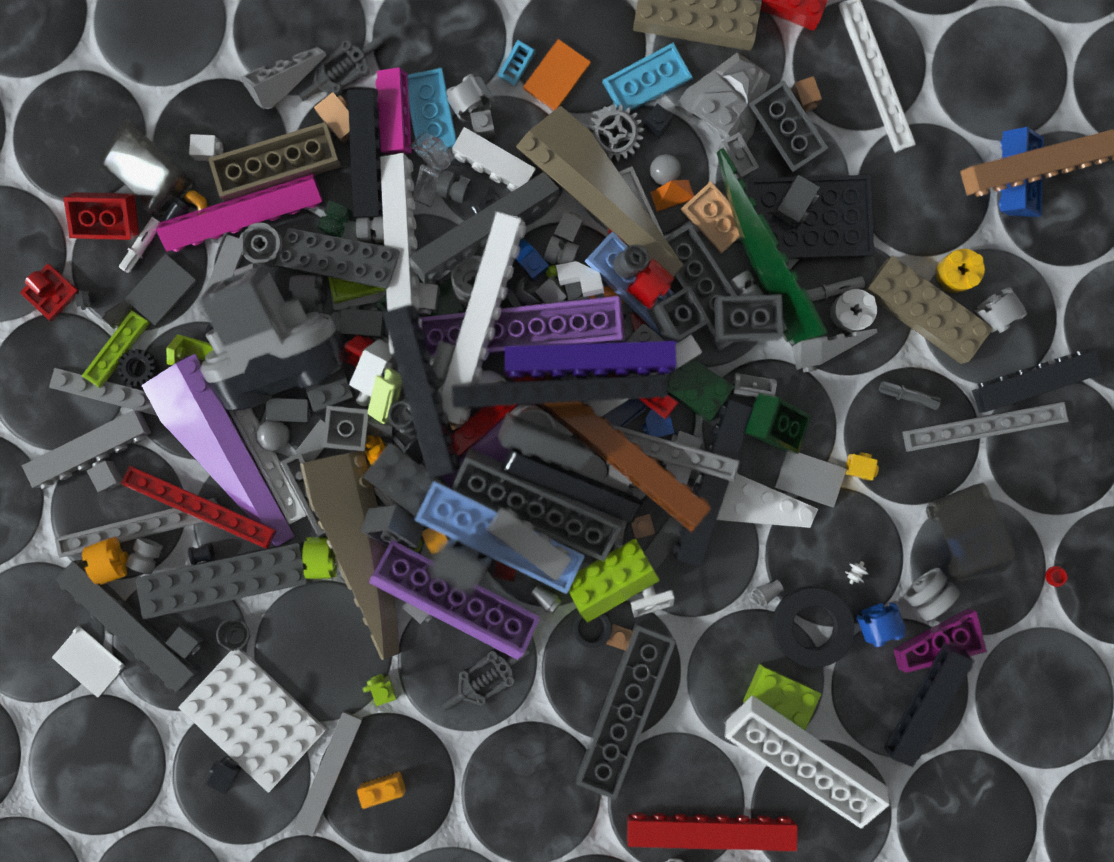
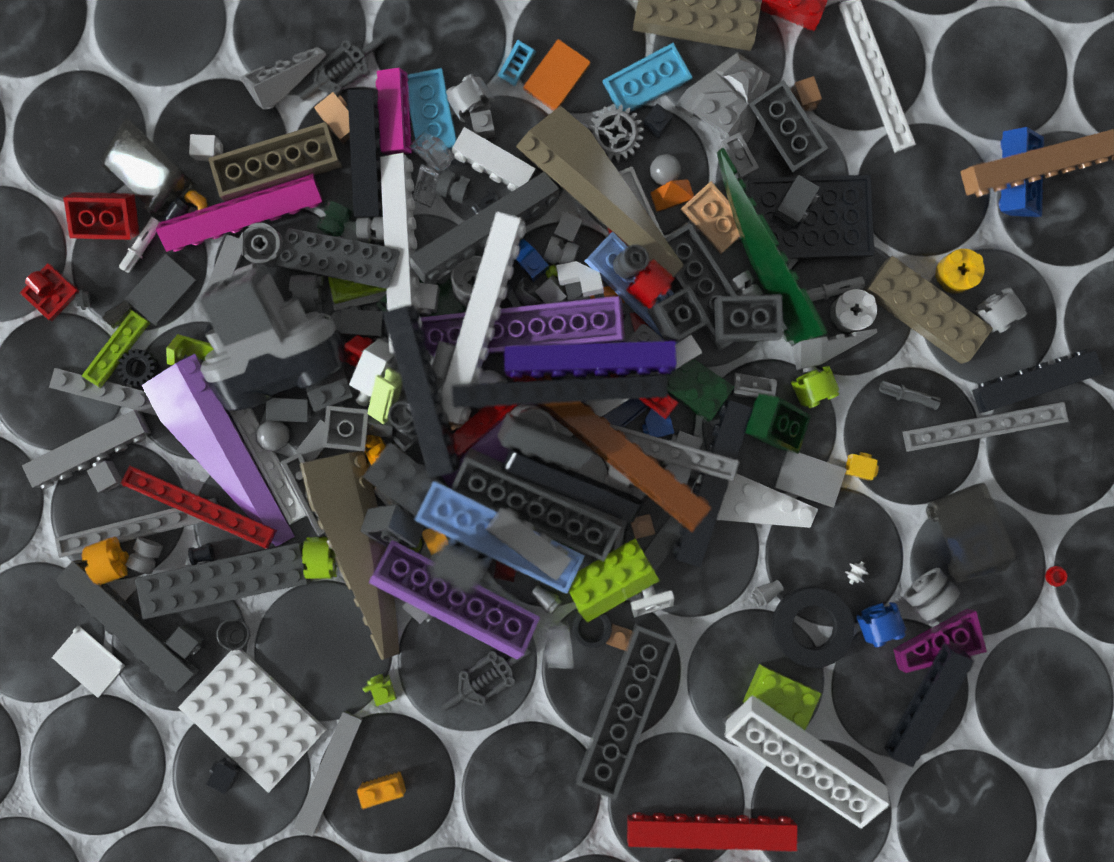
(558, 645): none -> clear slope
(815, 386): none -> lime brick

